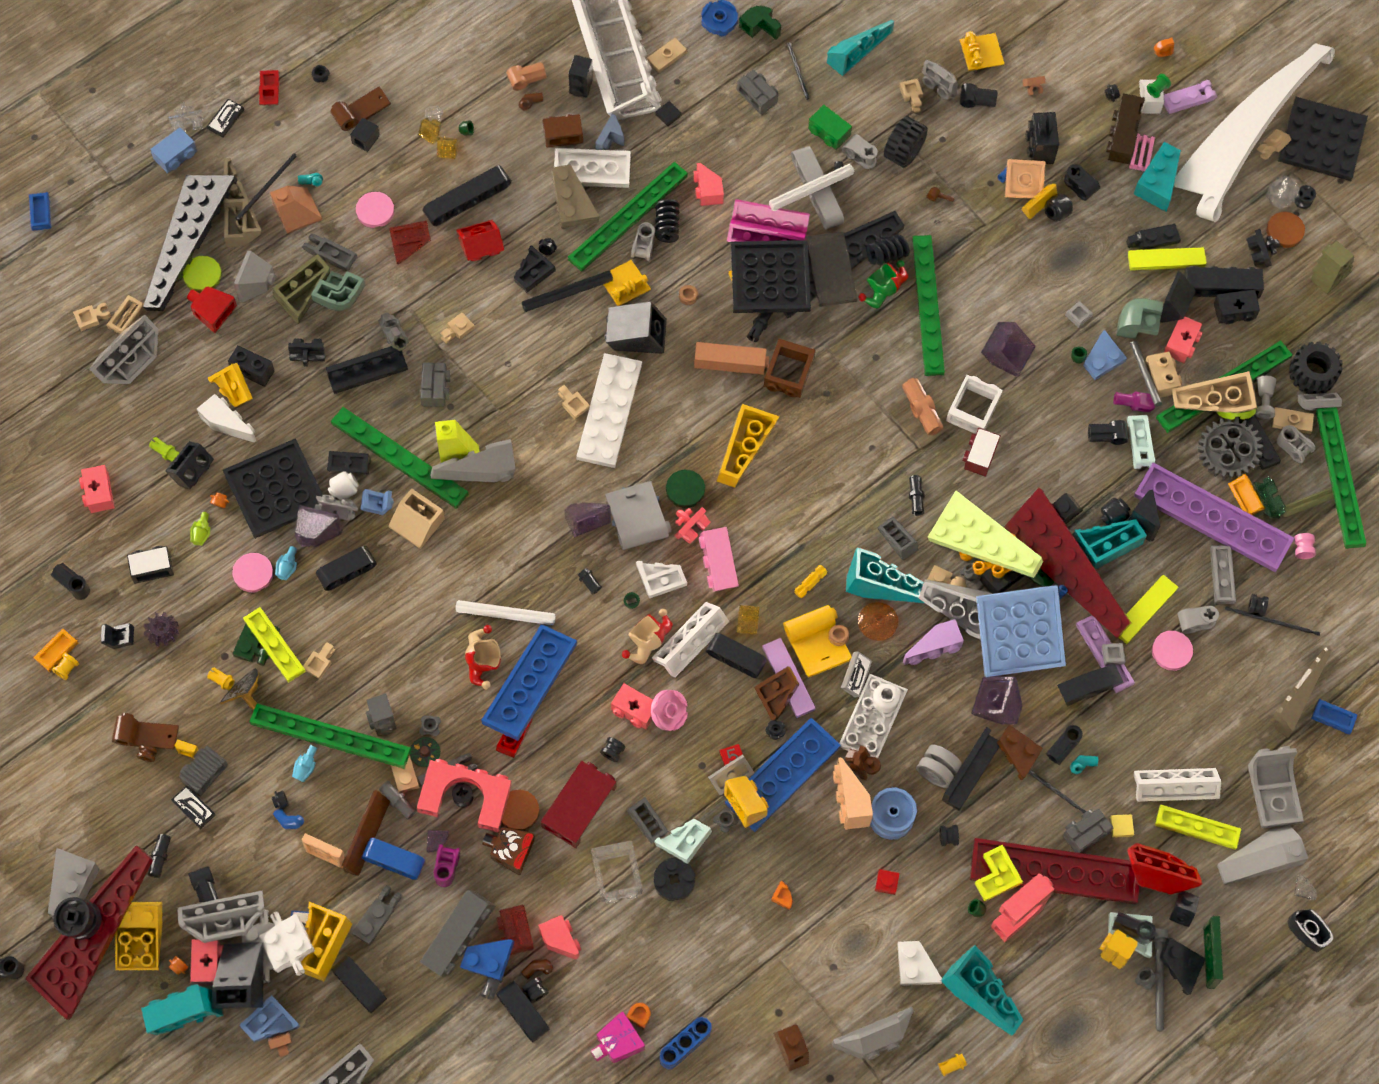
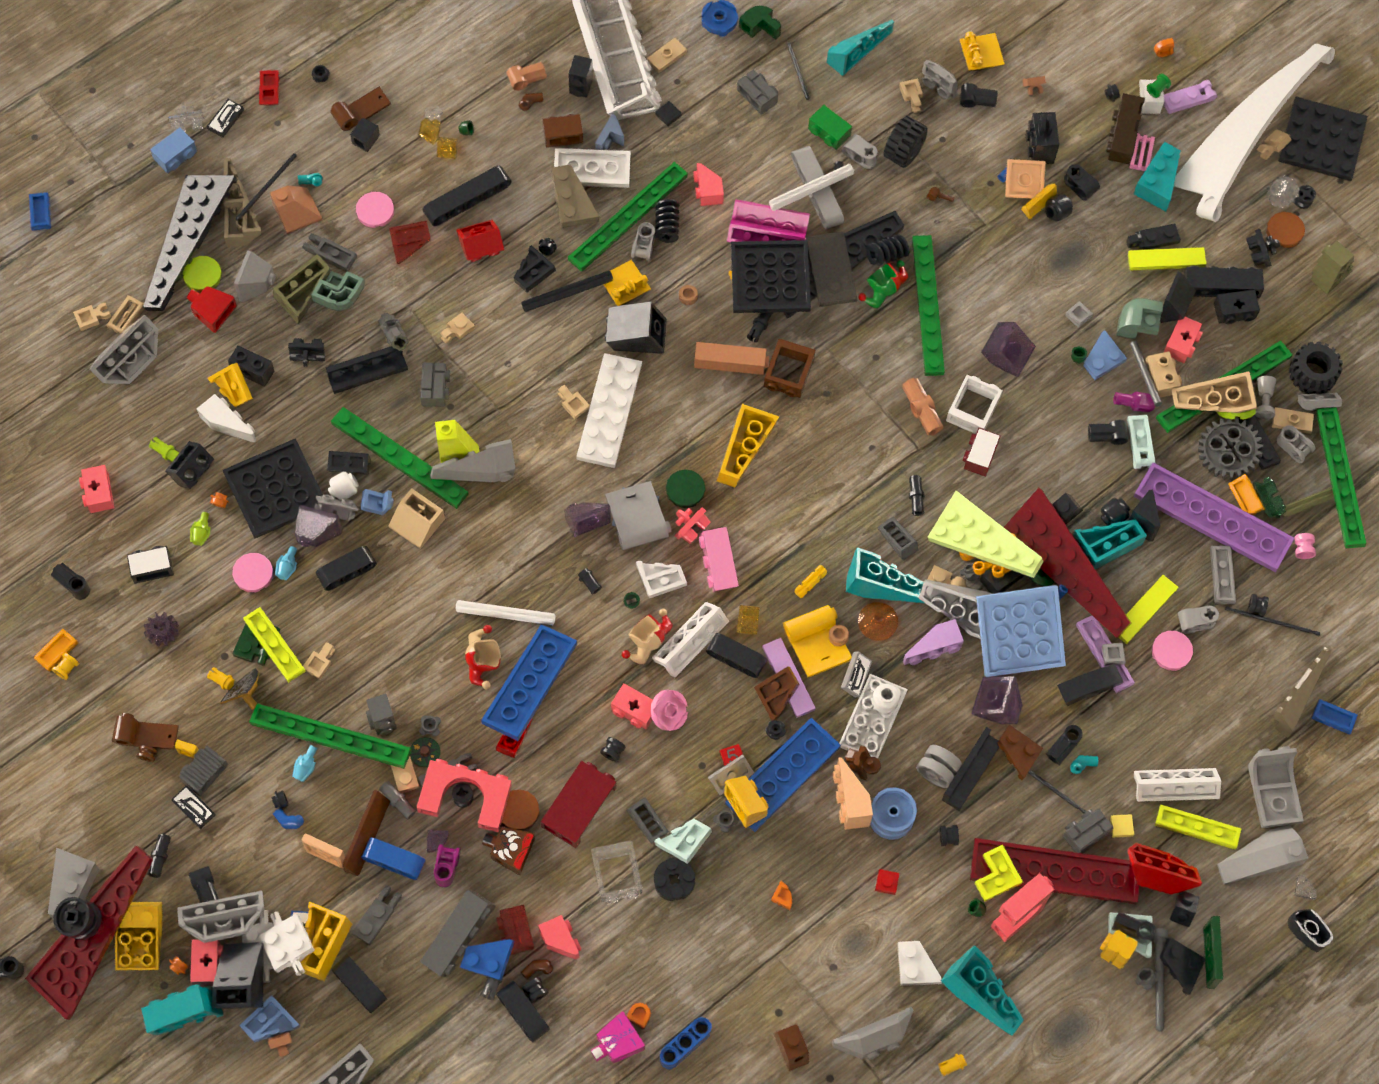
(117, 636): black bracket -> none

